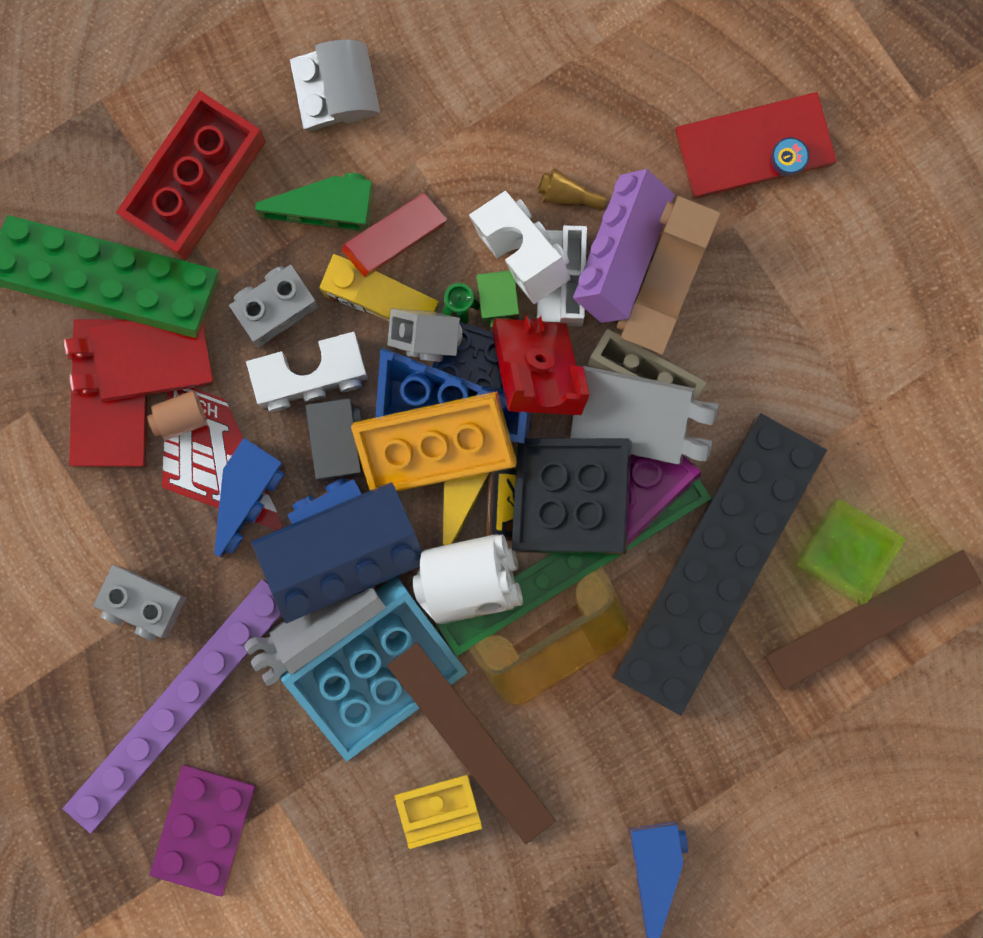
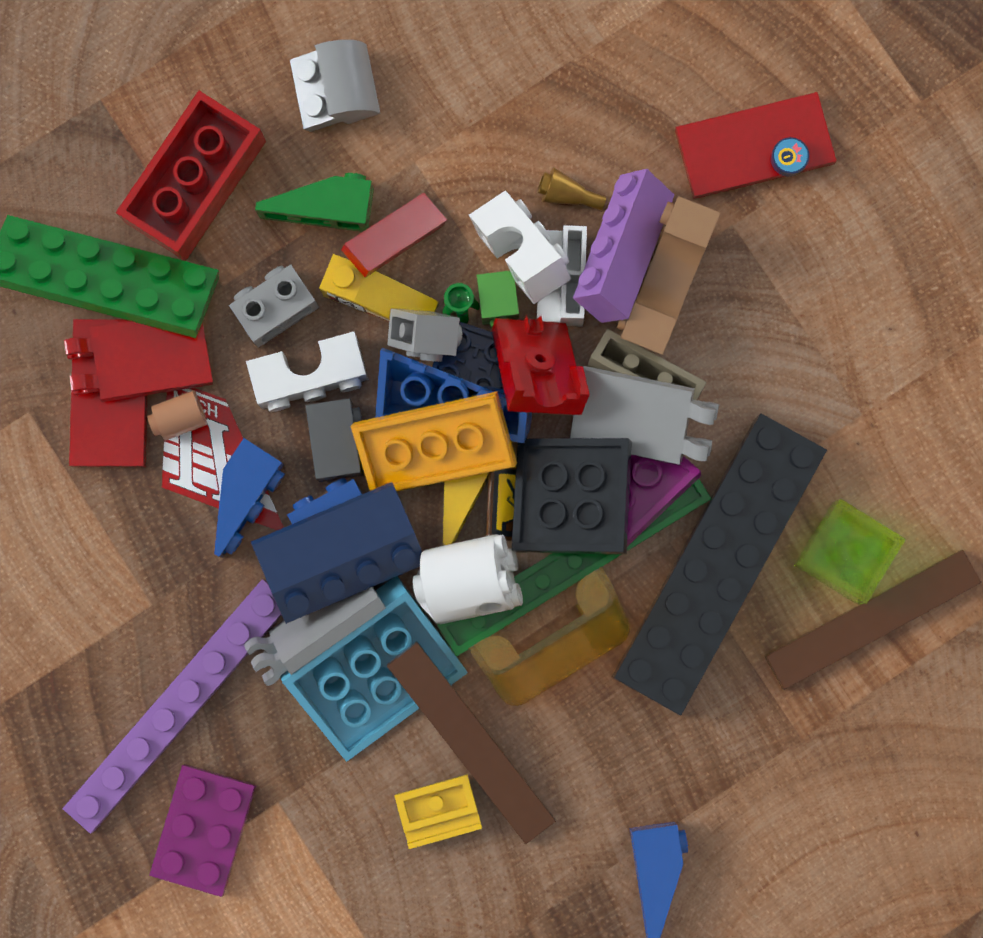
(139, 602): light grey brick -> none

